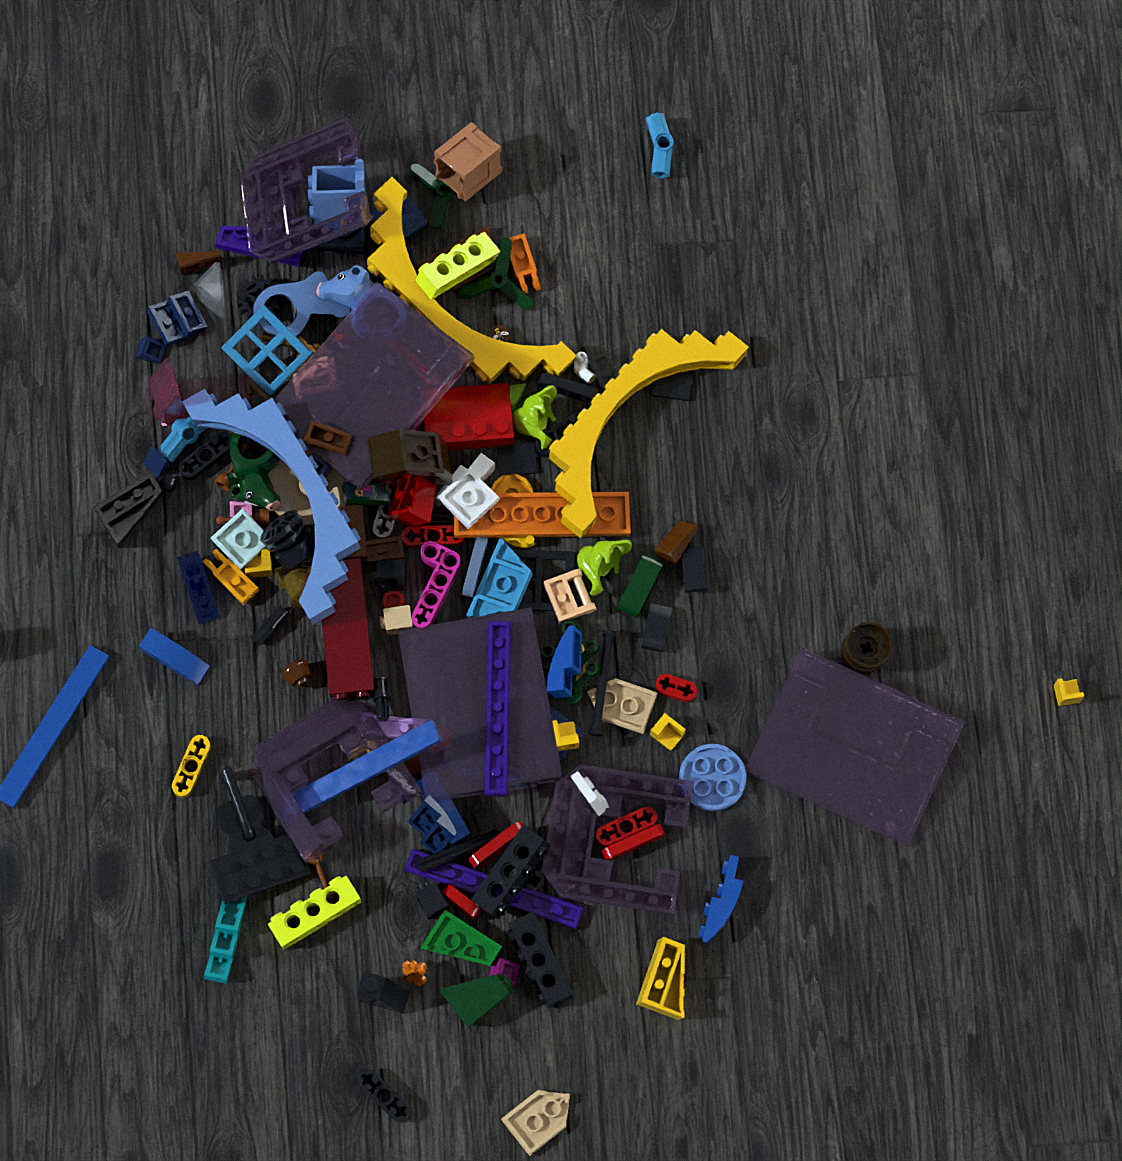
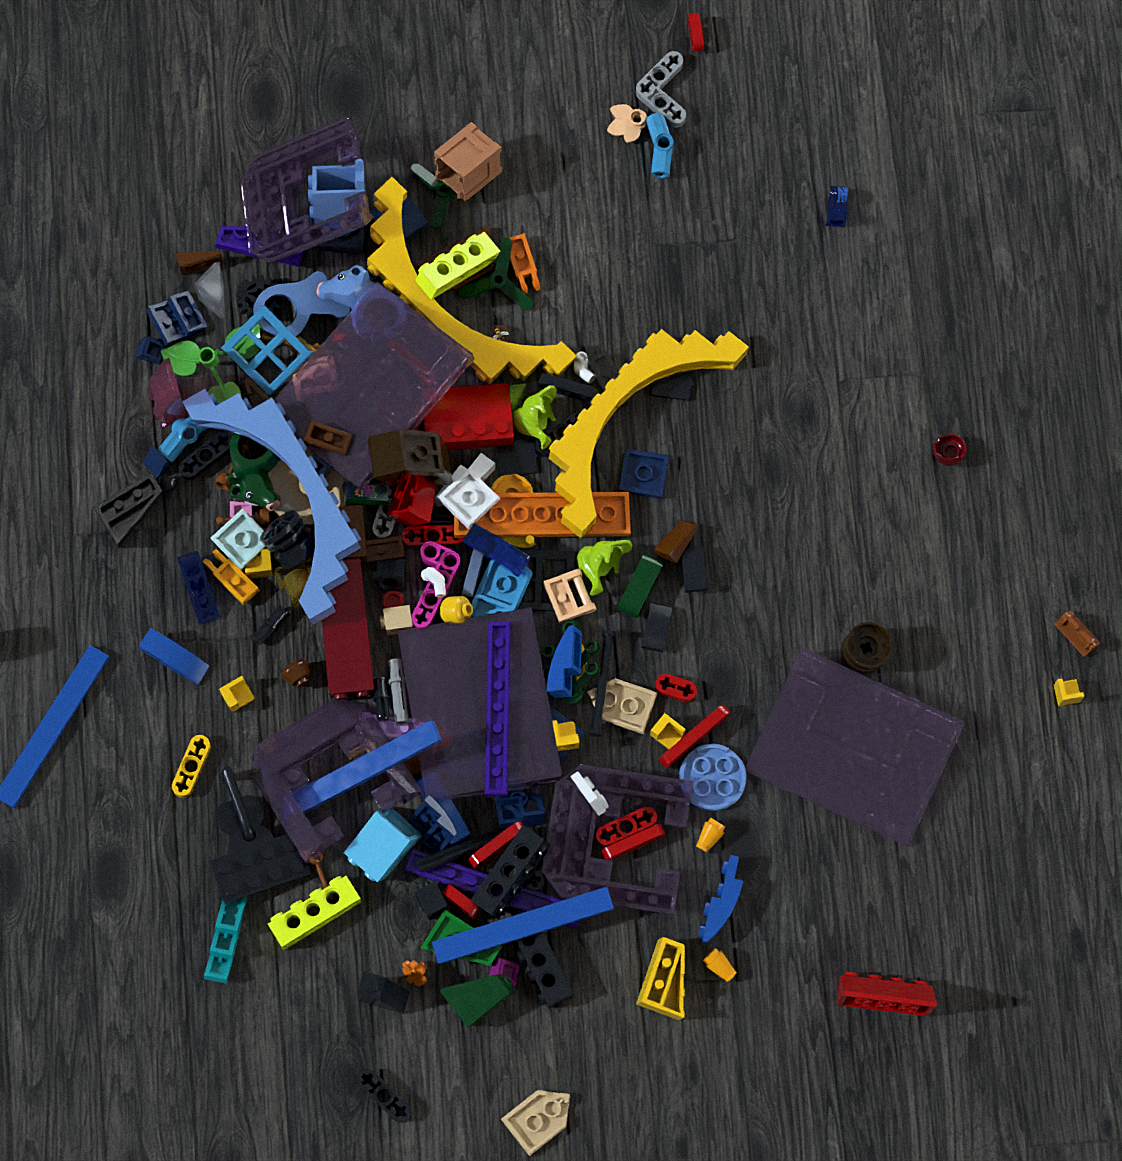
(186, 356): none -> bright green plant
(236, 694): none -> yellow panel
(382, 844): none -> medium azure slope
(397, 684): none -> light grey pin
(437, 579): none -> white arm
(455, 609): none -> yellow head
(496, 550): none -> clear blue slope
(519, 807): none -> dark blue slope
(522, 925): none -> blue tile
(624, 122): none -> light nougat plate
(643, 473): none -> dark blue tile
(655, 89): none -> light grey beam
(694, 736): none -> red beam
(695, 32): none -> red beam
(710, 834): none -> light orange cone
(719, 965): none -> light orange cone
(837, 206): none -> clear blue leg
(885, 995): none -> red slope
(949, 449): none -> dark red hair
(1076, 633): none -> dark orange hinge

